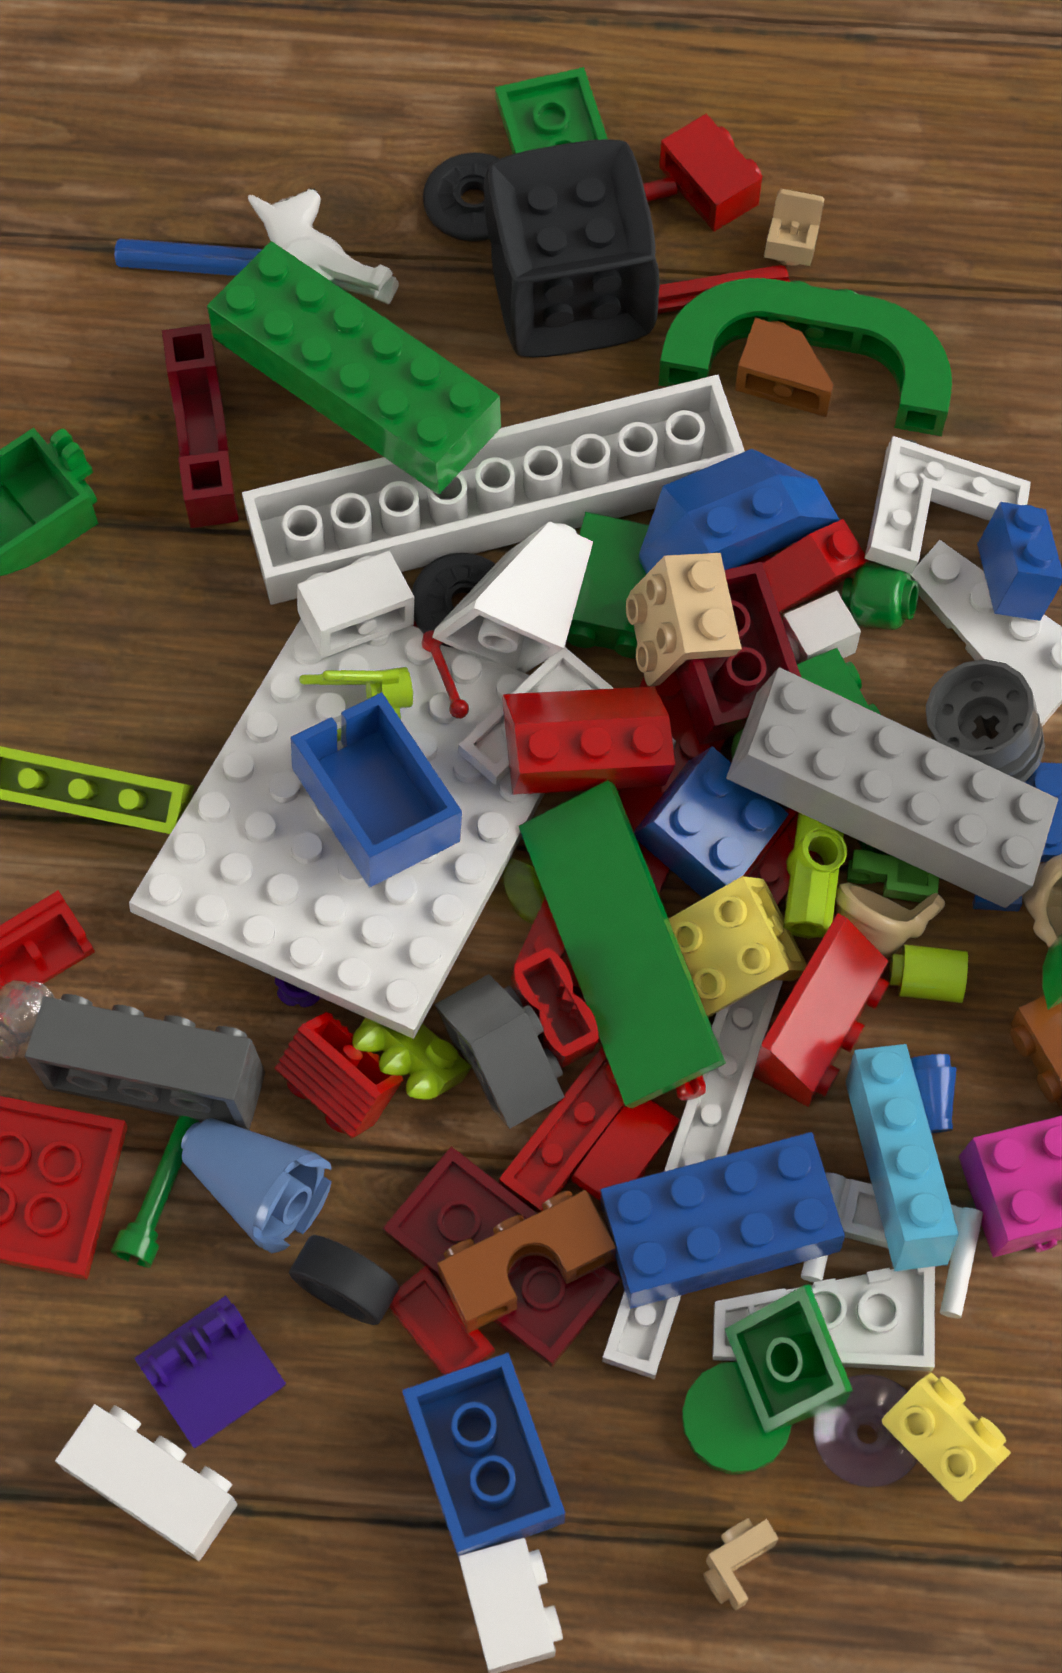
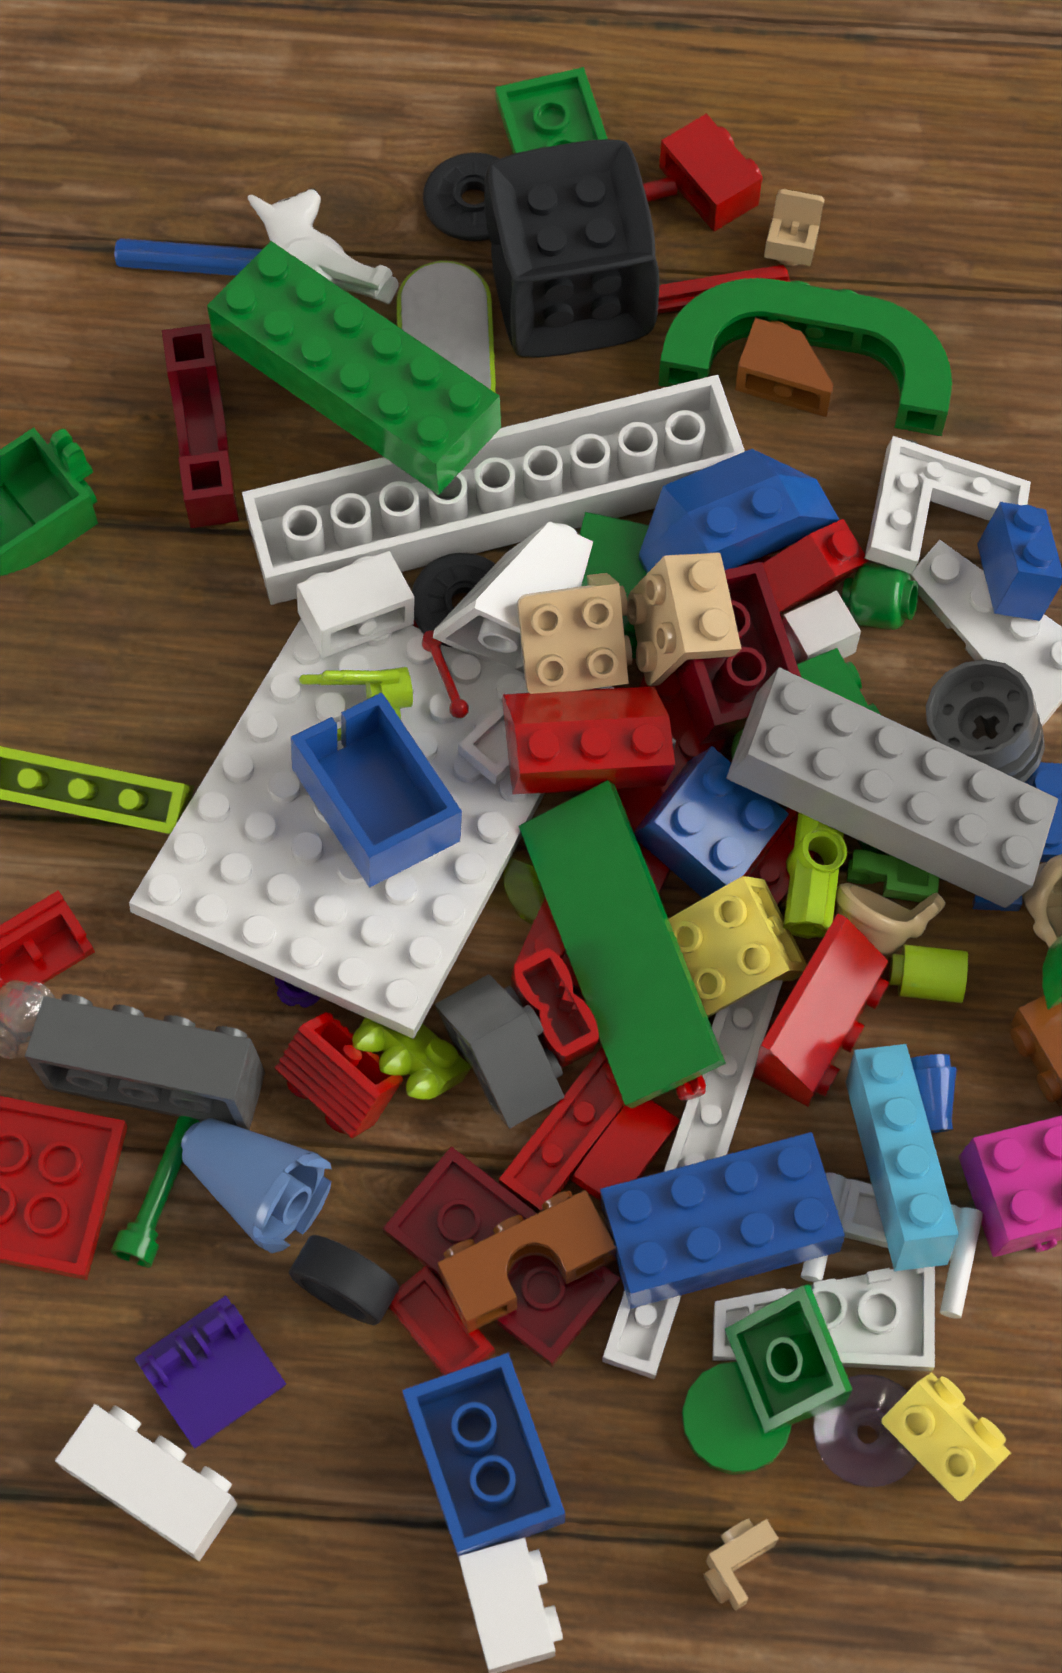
(450, 313): none -> flat silver tile
(575, 637): none -> tan bracket

